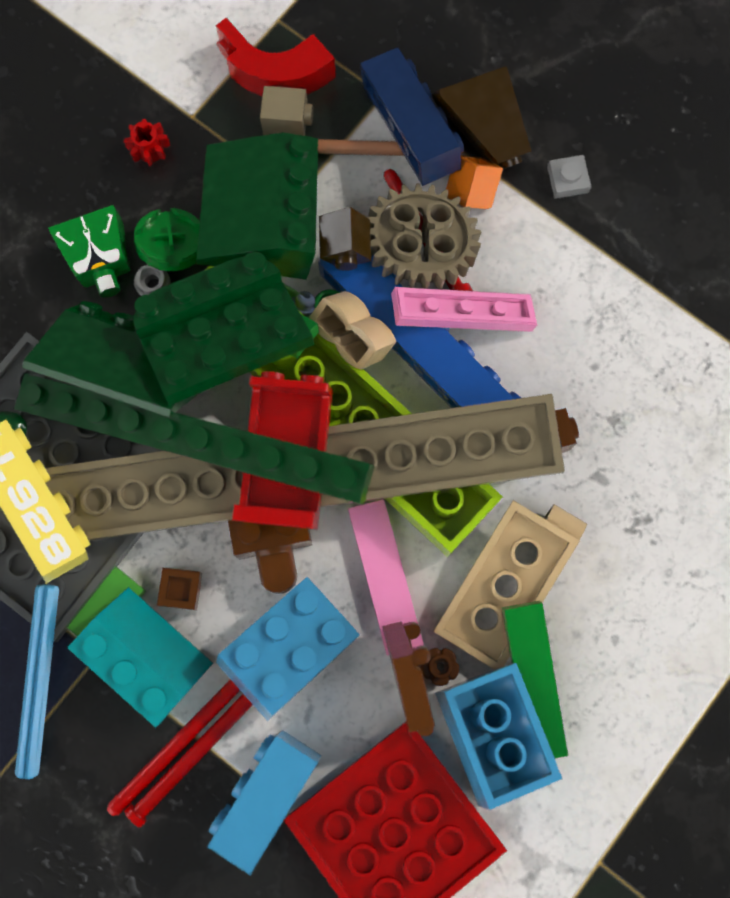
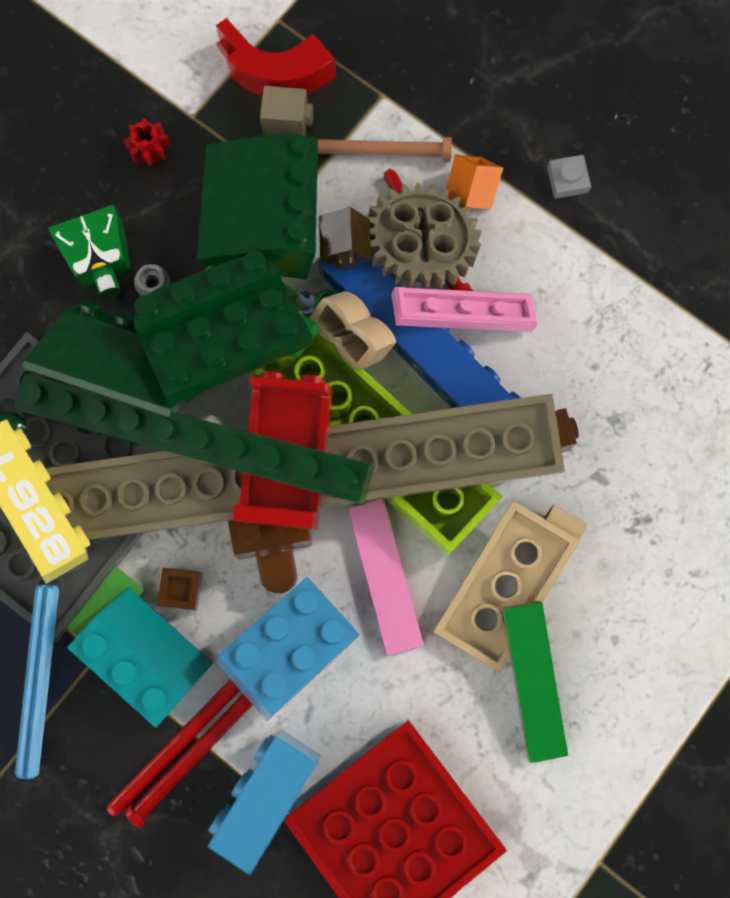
(167, 239): green tile -> none
(409, 676): reddish brown piece -> none
(412, 116): dark blue brick -> none
(450, 670): reddish brown plate -> none
(487, 116): dark brown slope -> none
(498, 736): dark azure slope -> none

